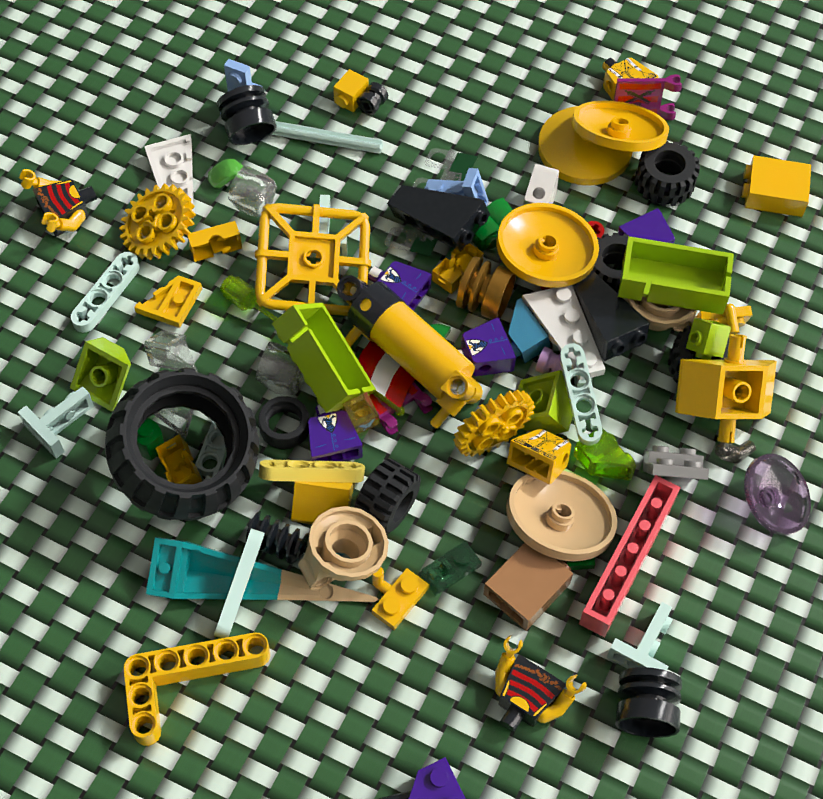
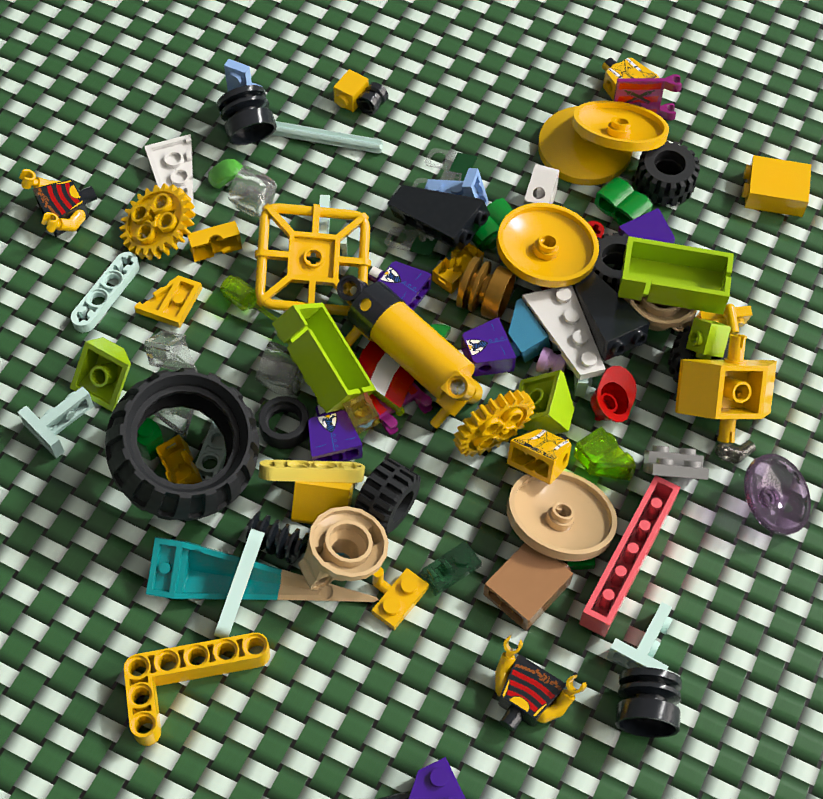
(582, 393): light aqua beam -> none
(614, 395): none -> red piece
(621, 201): none -> green brick

